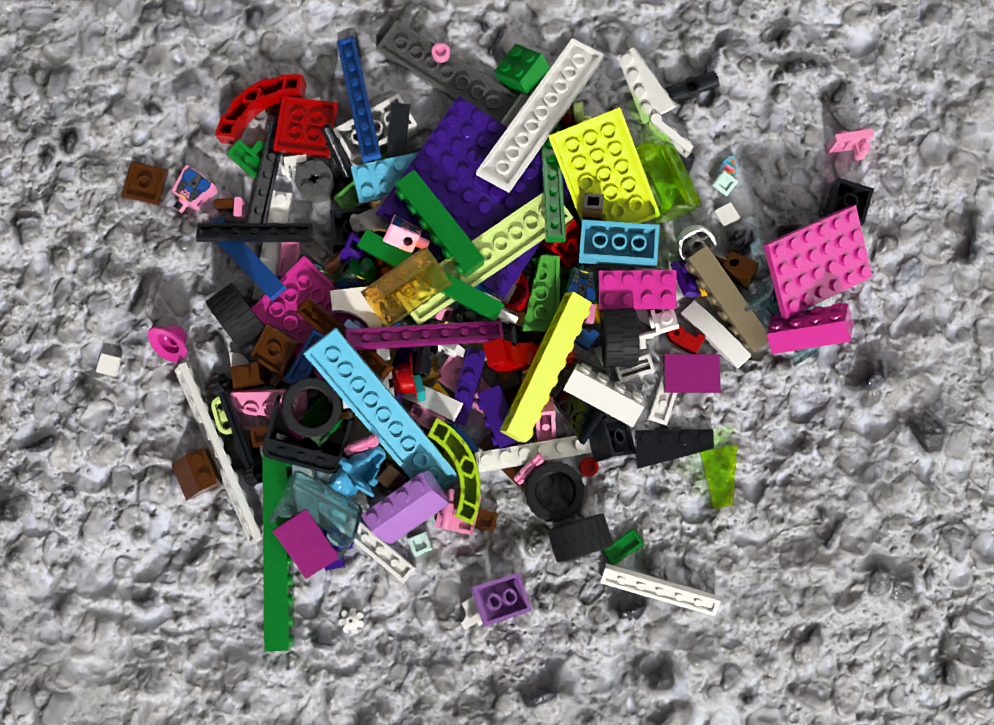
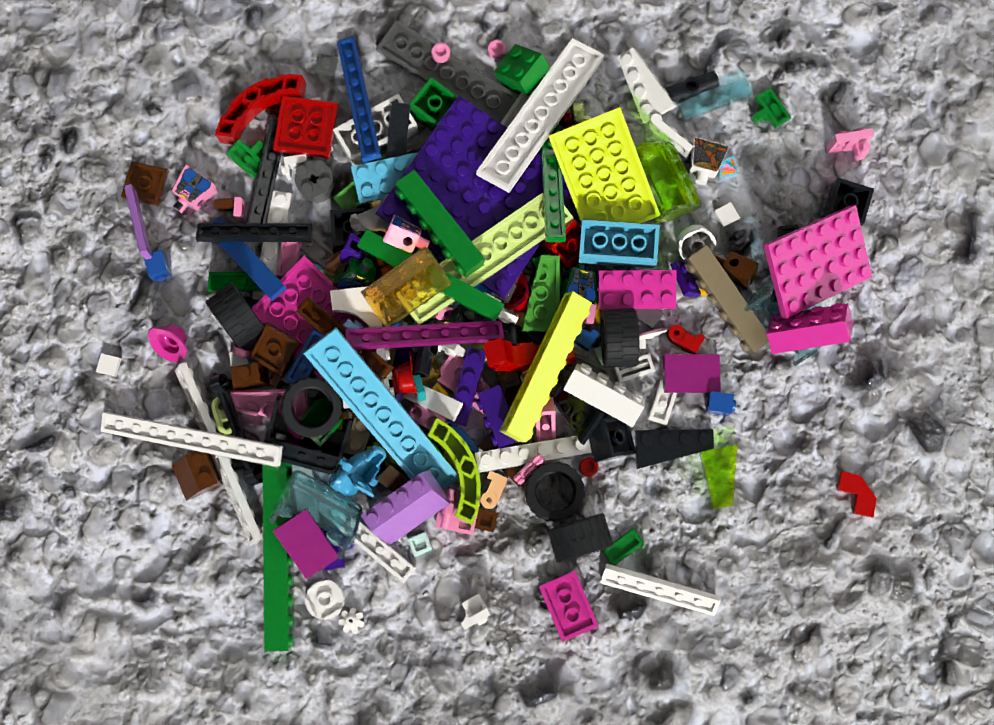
(138, 222): none -> medium lavender tile
(158, 266): none -> blue brick
(192, 439): none -> white plate
(241, 280): none -> green tile
(244, 351): none -> bright pink tile
(258, 435): reddish brown plate -> none
(325, 599): none -> white tile
(333, 144): black pin -> none
(361, 445): bright pink axle -> none
(431, 104): none -> green brick
(491, 497): none -> light nougat leg
(496, 49): none -> bright pink tile
(501, 599): medium lavender slope -> none
(568, 606): none -> dark pink plate
(593, 207): dark brown brick -> none
(663, 321): white bracket -> none
(706, 159): none -> torso
(715, 99): none -> clear light blue tile
(716, 334): white slope -> none
(720, 403): none -> blue brick
(724, 183): light aqua tile -> none
(770, 109): none -> green hinge
(864, 500): none -> red tile

